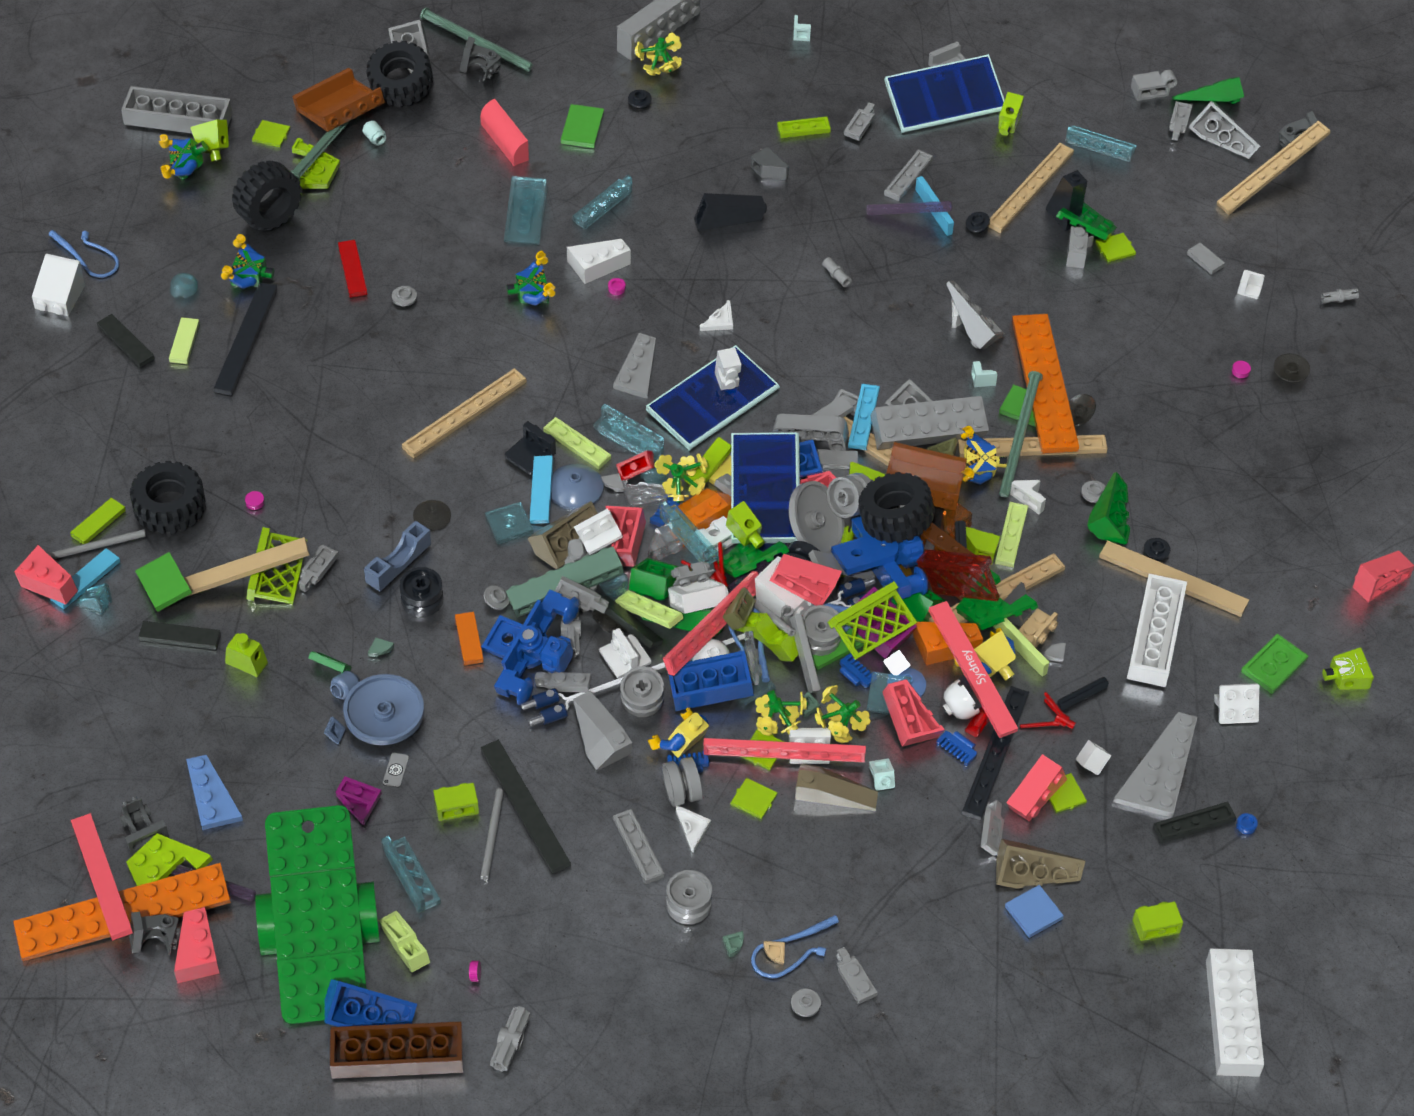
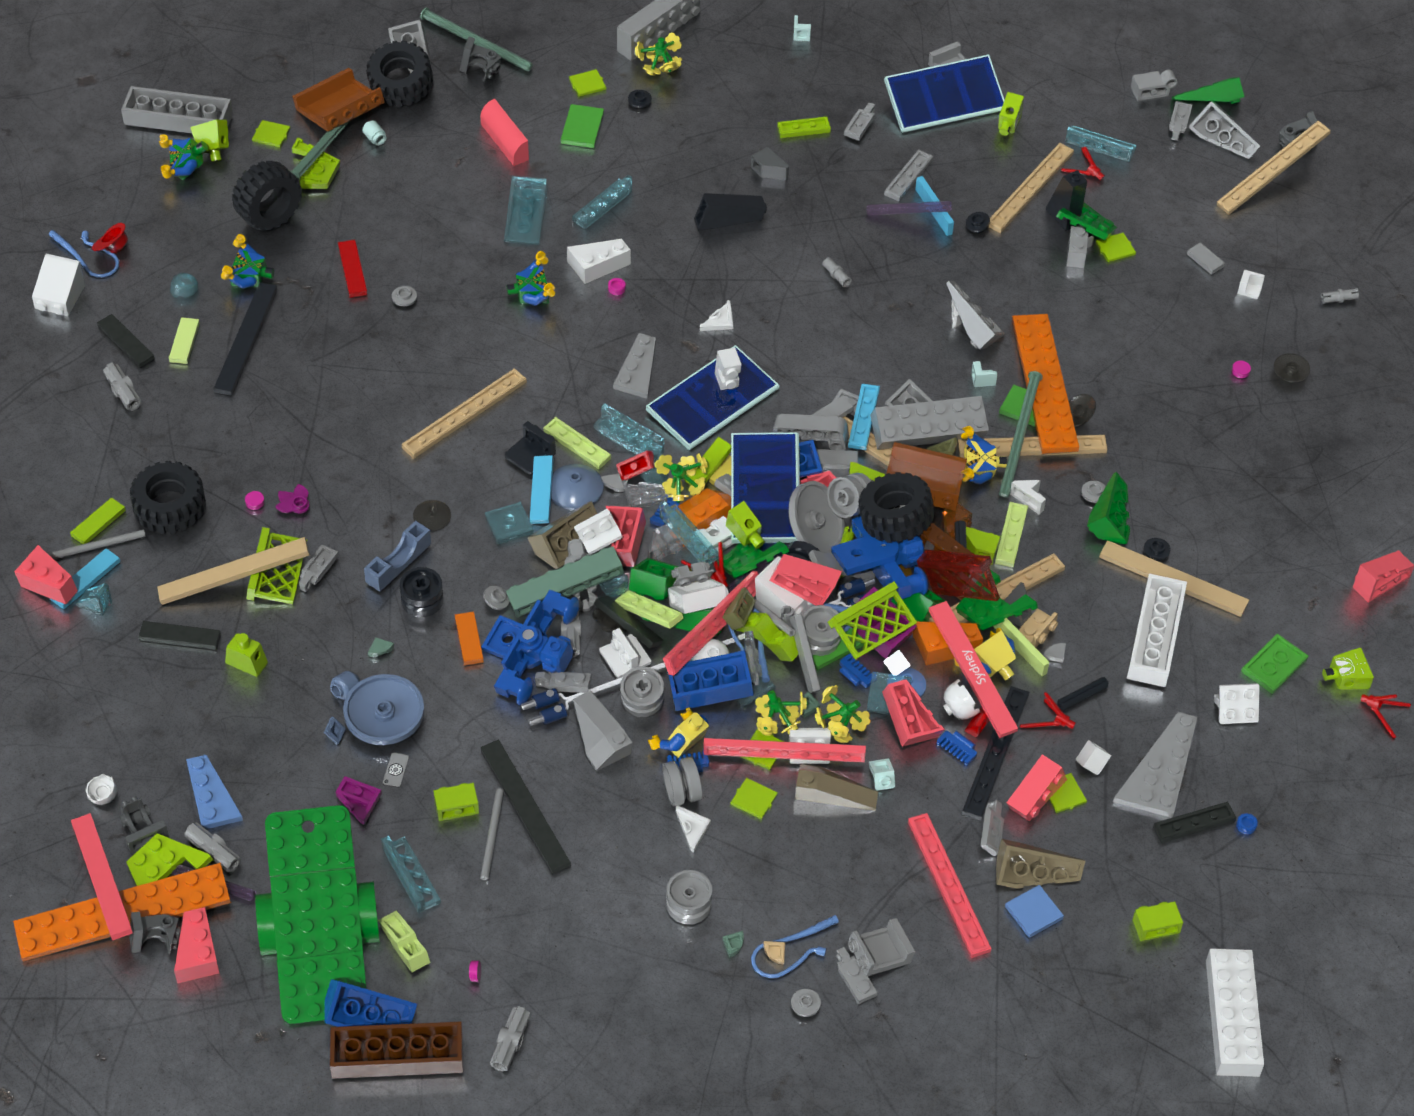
(101, 789): none -> white hair
(113, 239): none -> red piece
(122, 386): none -> light grey piece
(163, 581): bright green tile -> none
(212, 845): none -> light grey piece
(293, 501): none -> magenta plate
(329, 661): tile -> none
(587, 82): none -> lime piece
(587, 598): light grey hinge -> none
(638, 846): light grey tile -> none
(881, 948): none -> light grey panel
(949, 885): none -> coral tile
(1092, 169): none -> red plant
(1376, 702): none -> red plant

